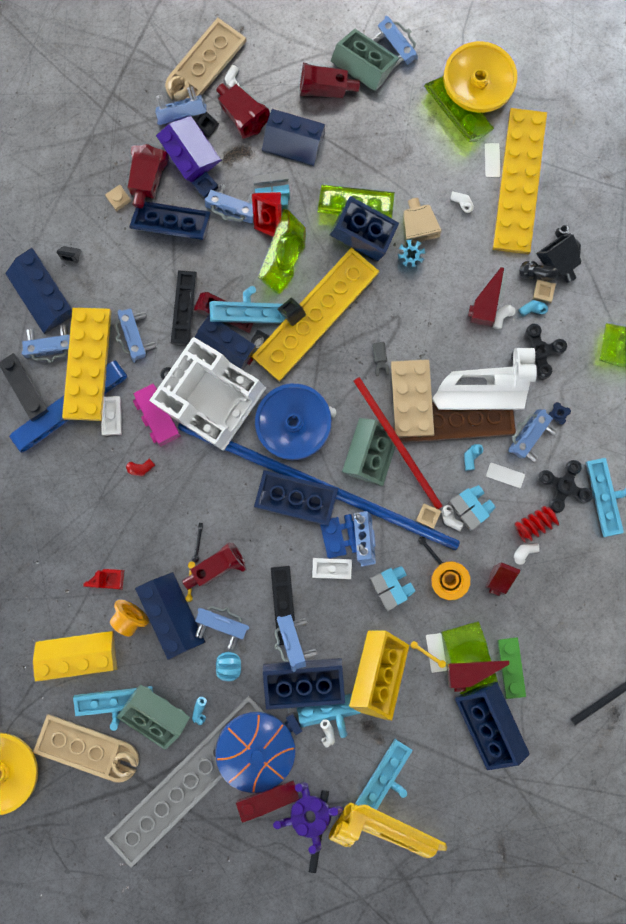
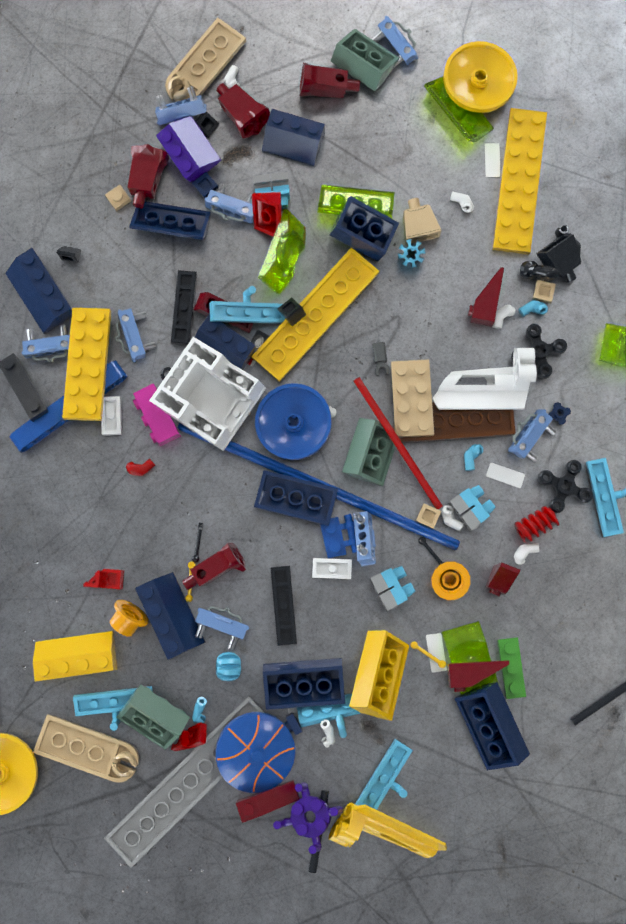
(191, 738): none -> red slope
(291, 642): medium blue piece -> none

